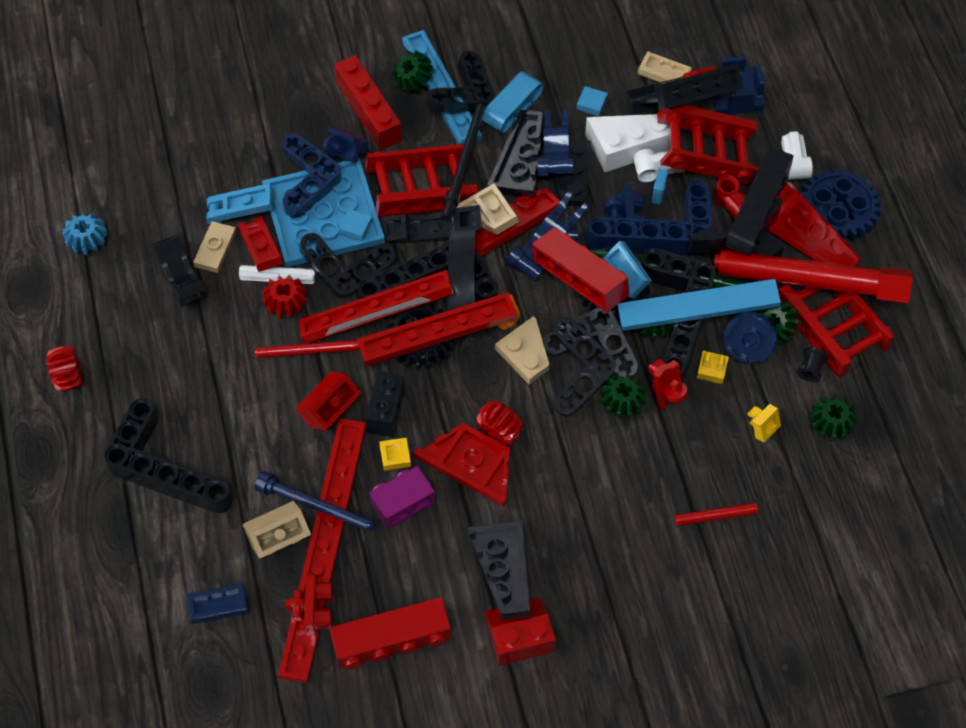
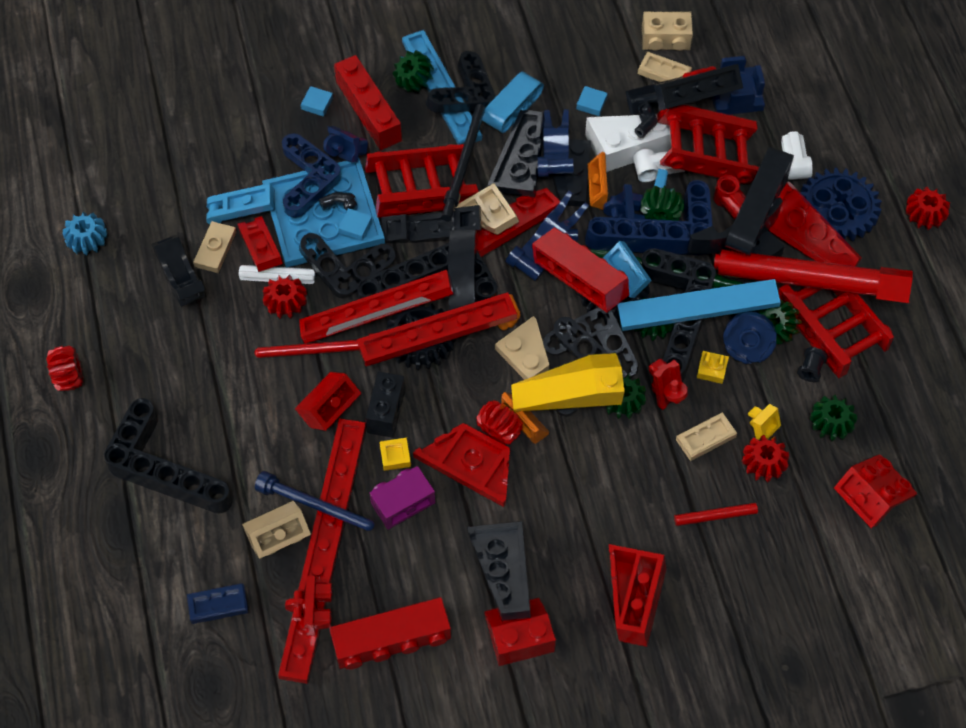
(317, 101): none -> dark azure tile
(337, 198): none -> black arm
(531, 425): none -> orange slope
(581, 383): none -> yellow wedge
(598, 181): none -> orange slope
(636, 591): none -> red wedge
(648, 120): none -> black arm
(662, 30): none -> tan brick
(662, 204): none -> dark green gear
(706, 436): none -> tan plate
(767, 449): none -> red gear
(874, 489): none -> red bracket
(927, 208): none -> red gear

